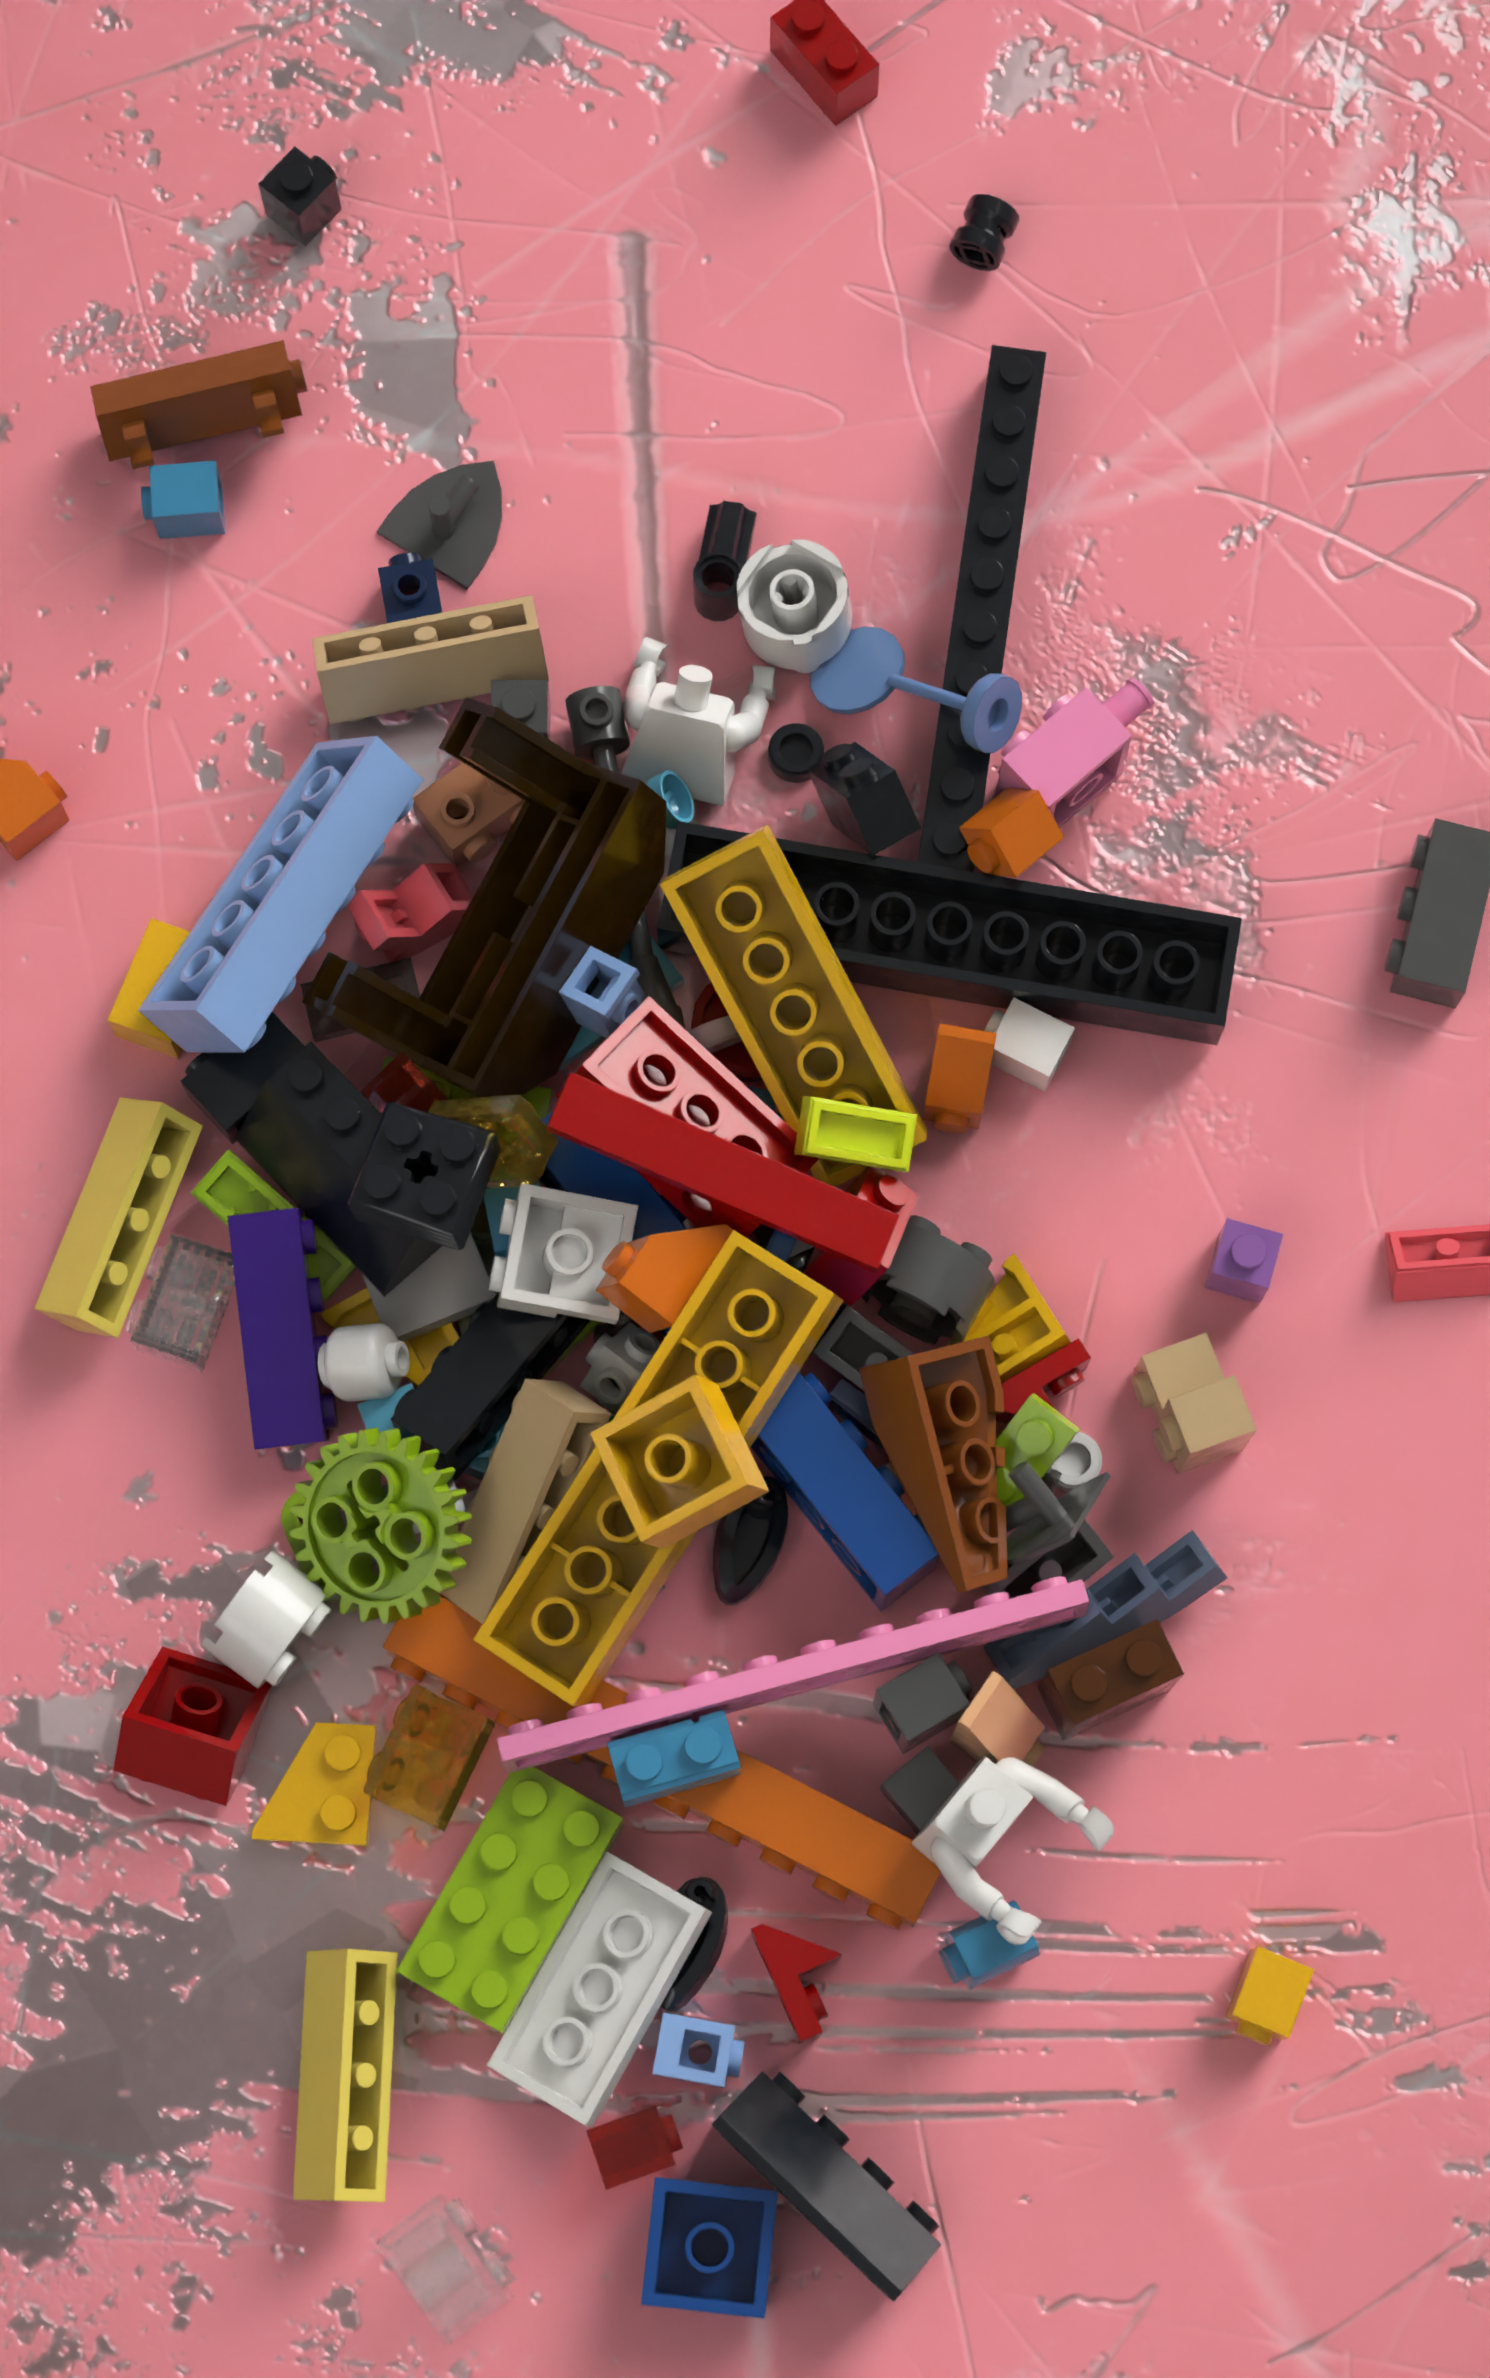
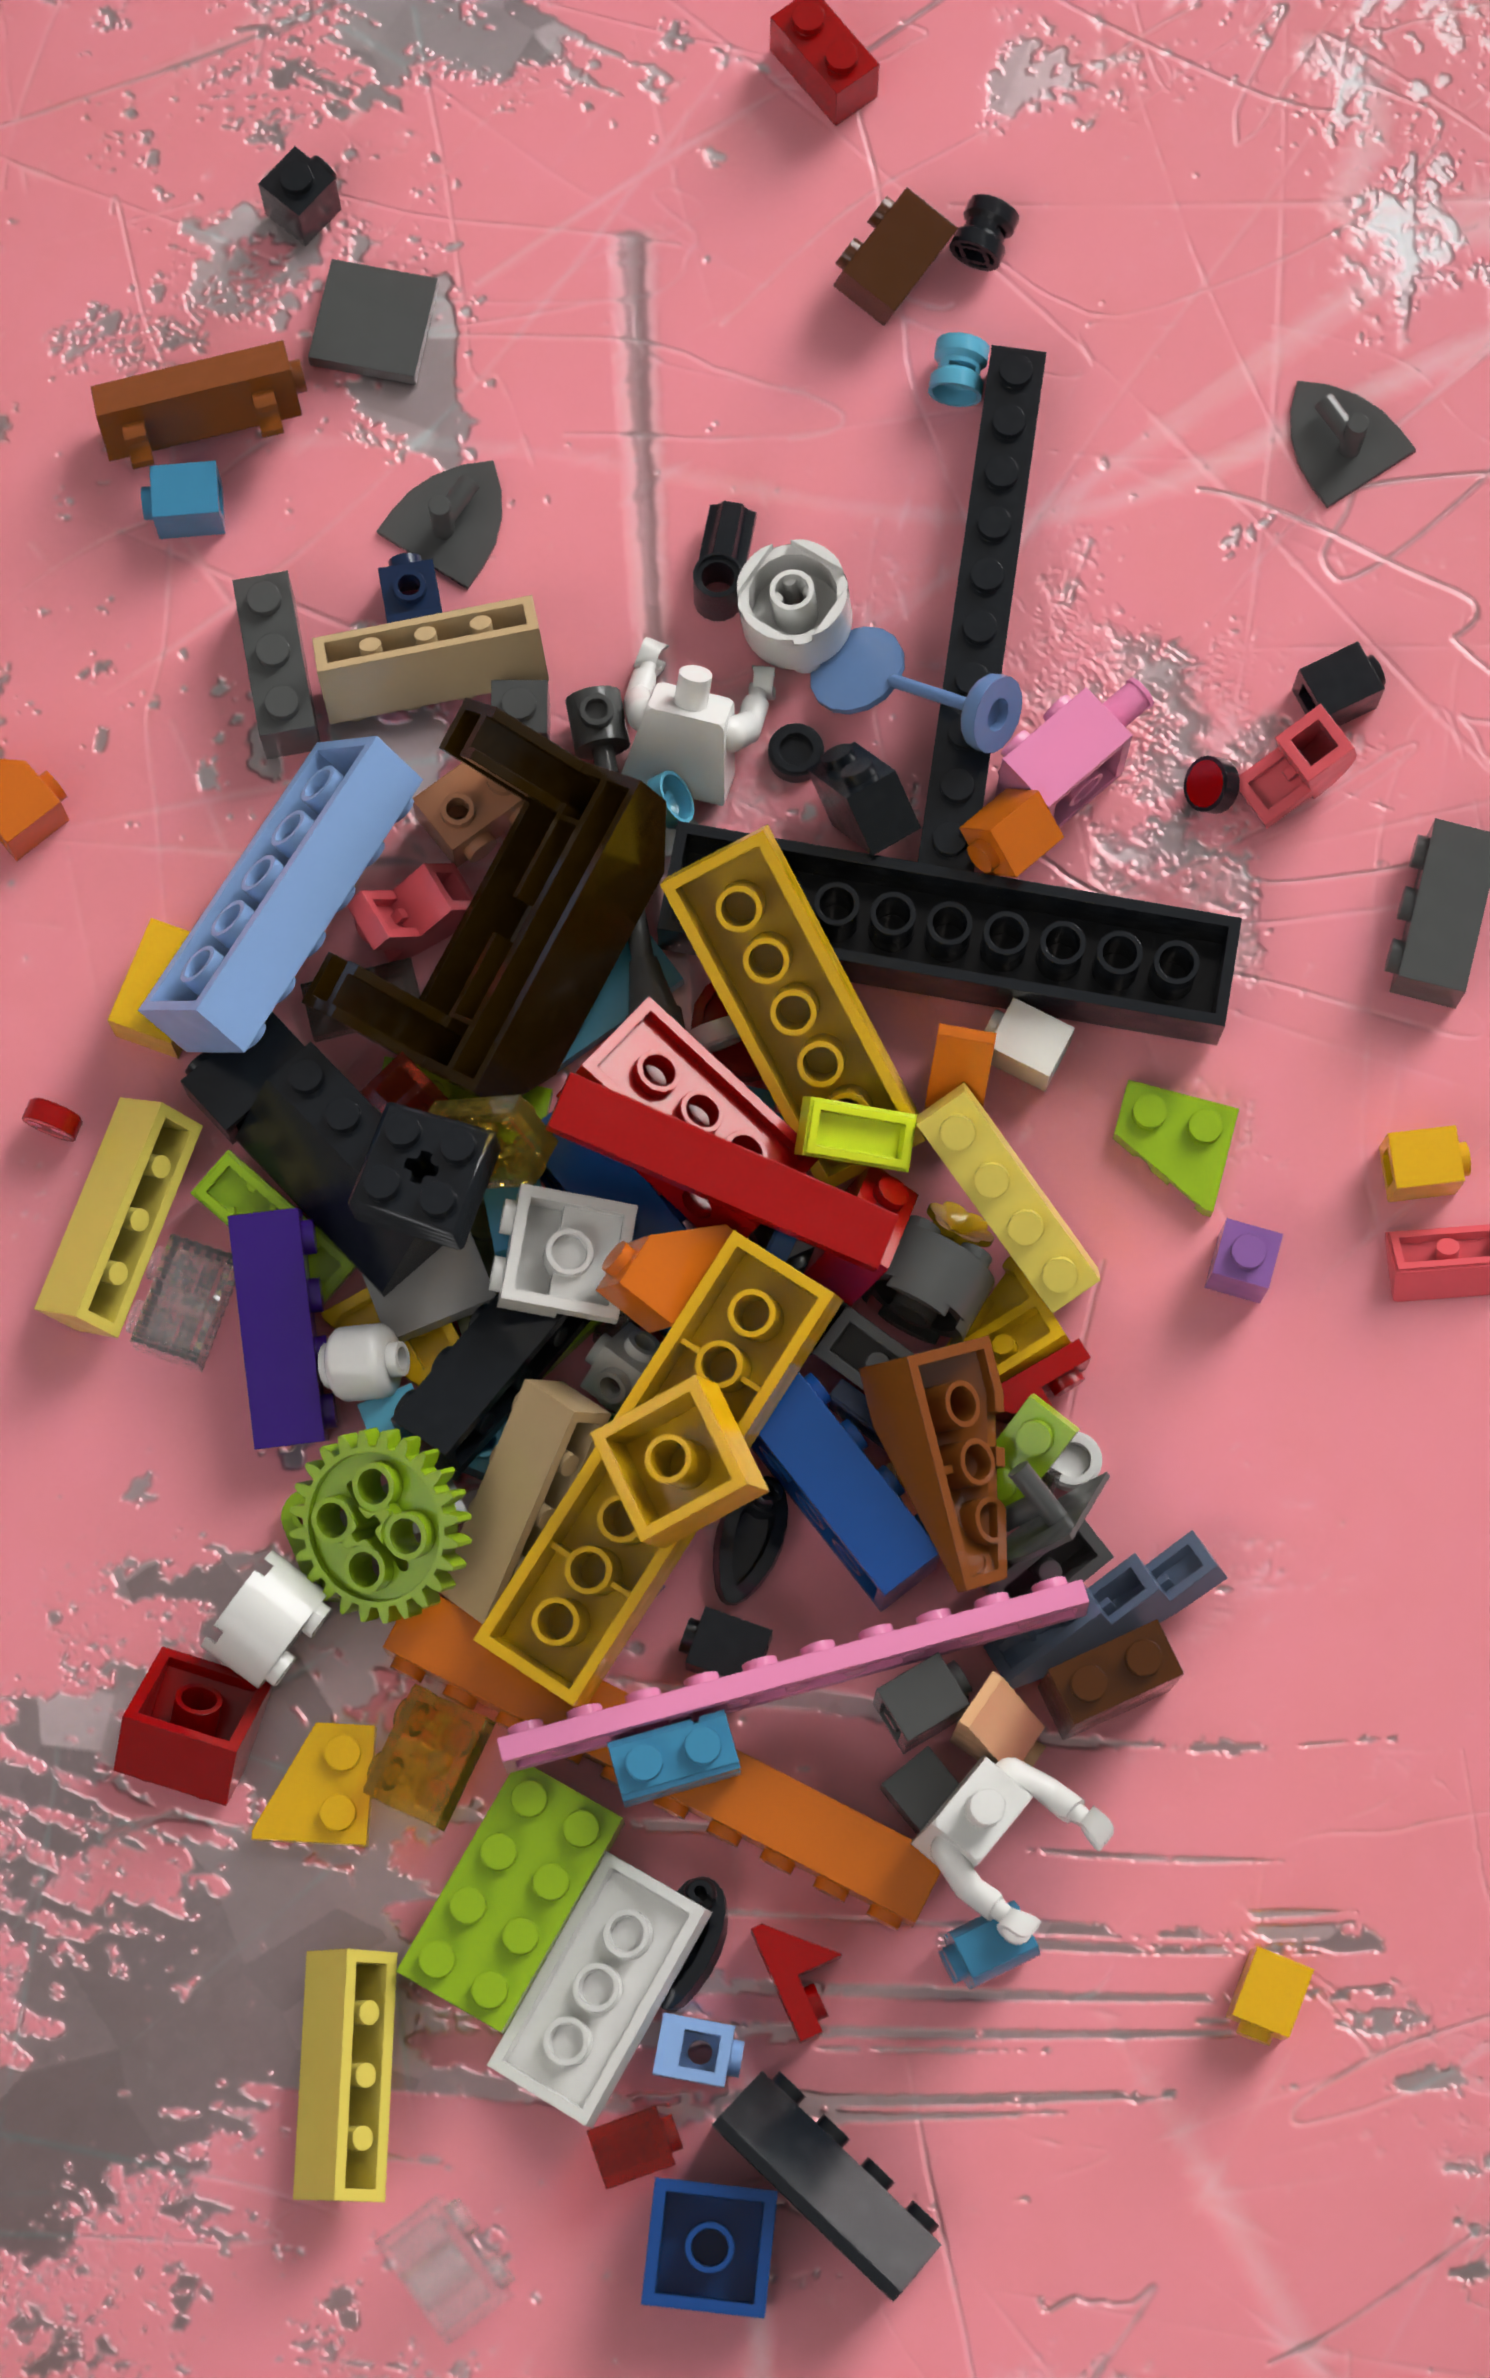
(52, 1119): none -> red tile
(276, 664): none -> dark grey brick
(373, 321): none -> dark grey tile
(611, 1000): light blue brick -> none
(722, 1643): none -> black brick
(894, 256): none -> reddish brown brick
(958, 370): none -> medium azure wheel
(959, 1224): none -> yellow plant
(1008, 1197): none -> light yellow brick
(1178, 1138): none -> lime wing
(1193, 1403): tan brick -> none
(1211, 784): none -> tile
(1304, 765): none -> coral brick
(1342, 440): none -> dark grey shield
(1343, 682): none -> black brick
(1424, 1163): none -> yellow brick

